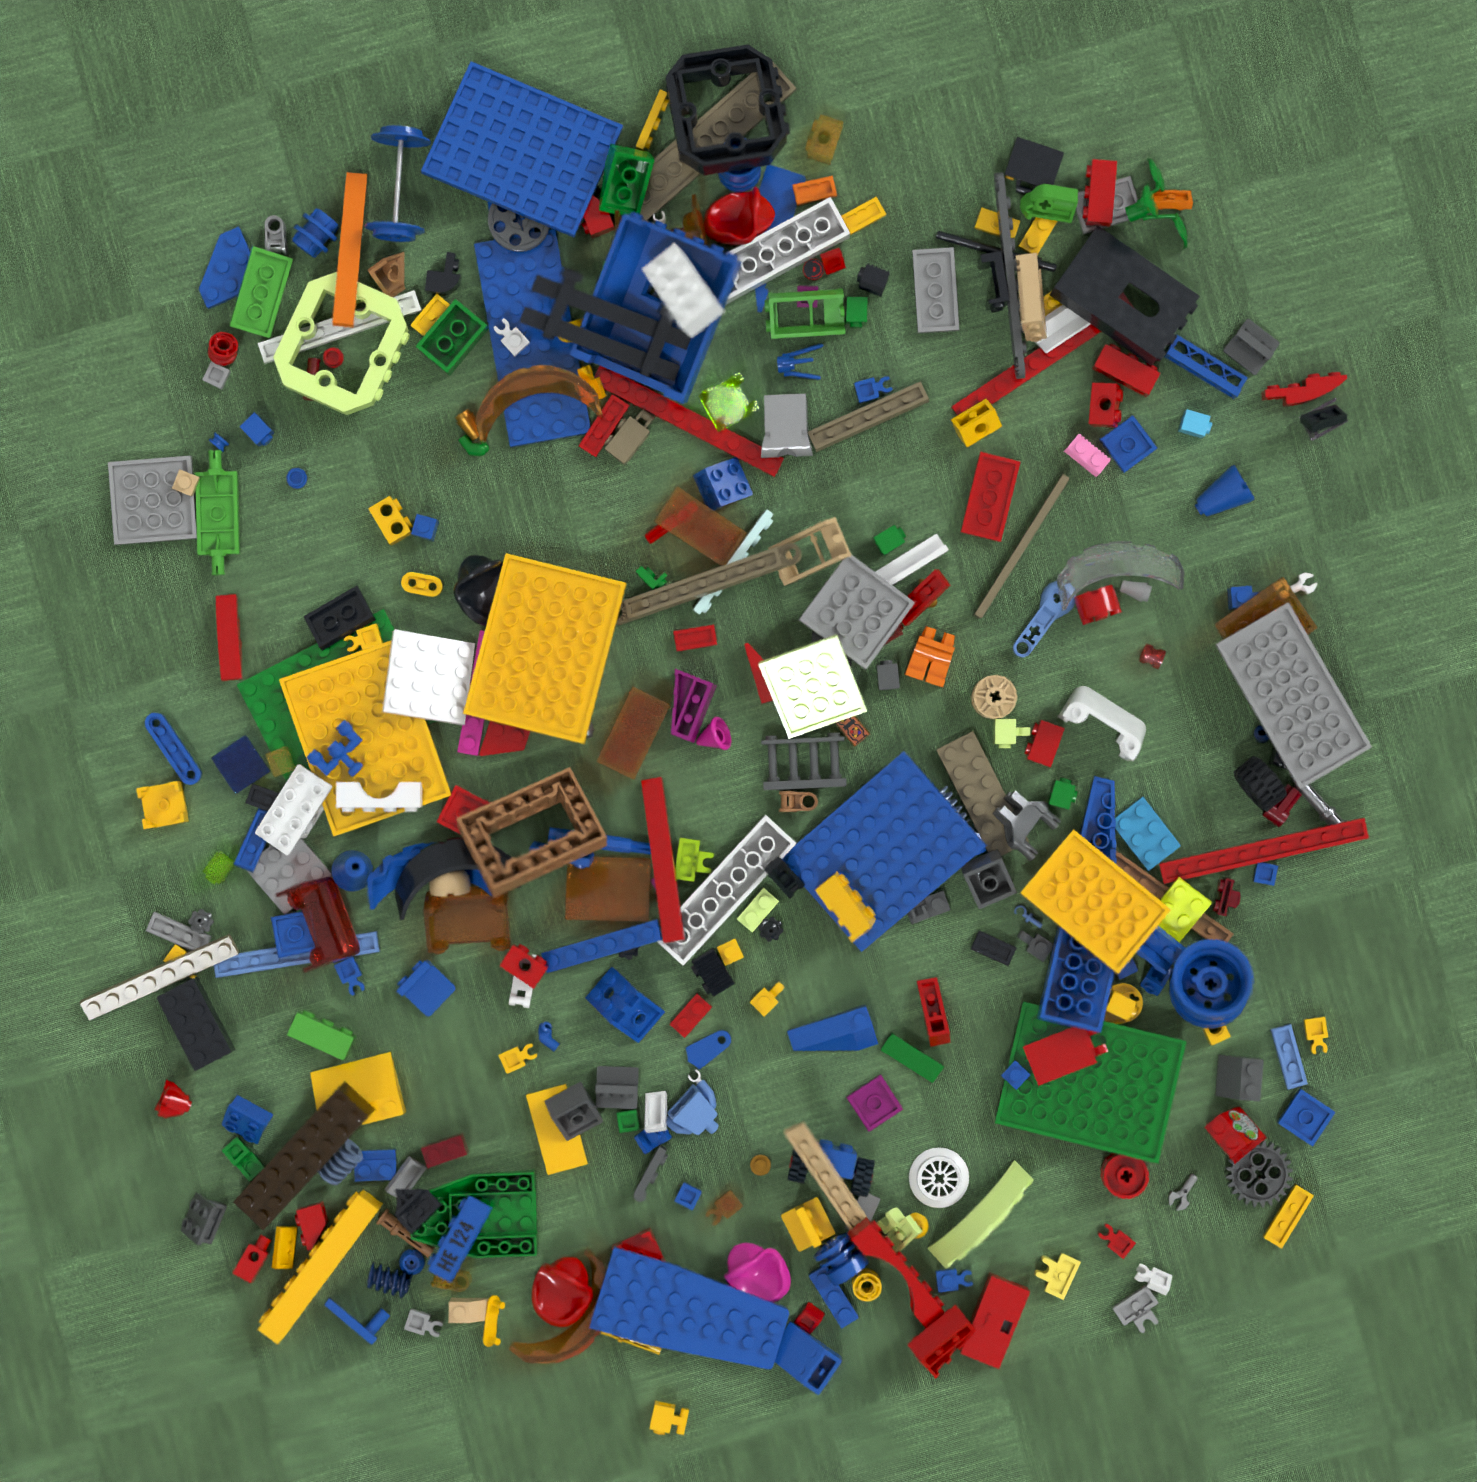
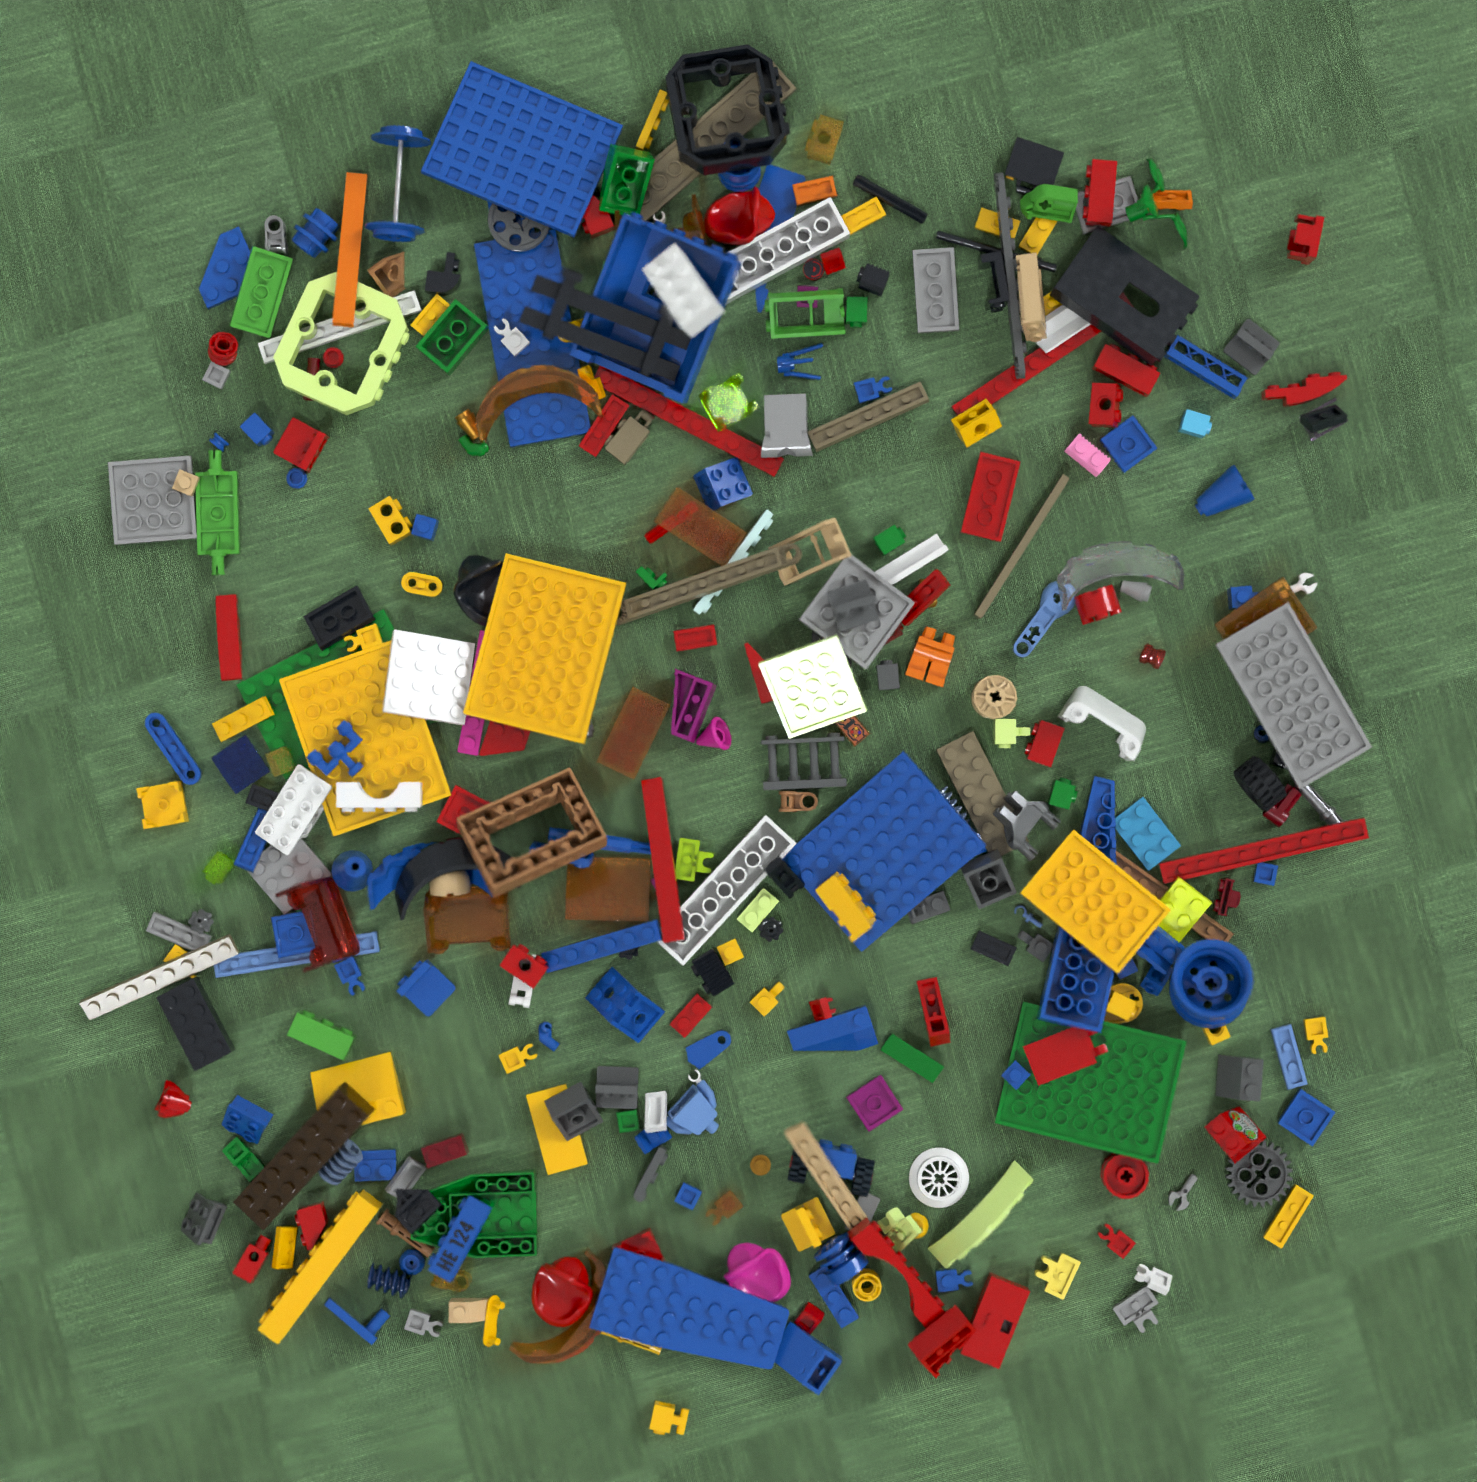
(243, 719): none -> yellow plate
(301, 444): none -> red bracket
(821, 1008): none -> red tile
(853, 605): none -> dark grey bracket
(890, 199): none -> black axle
(1305, 240): none -> red panel

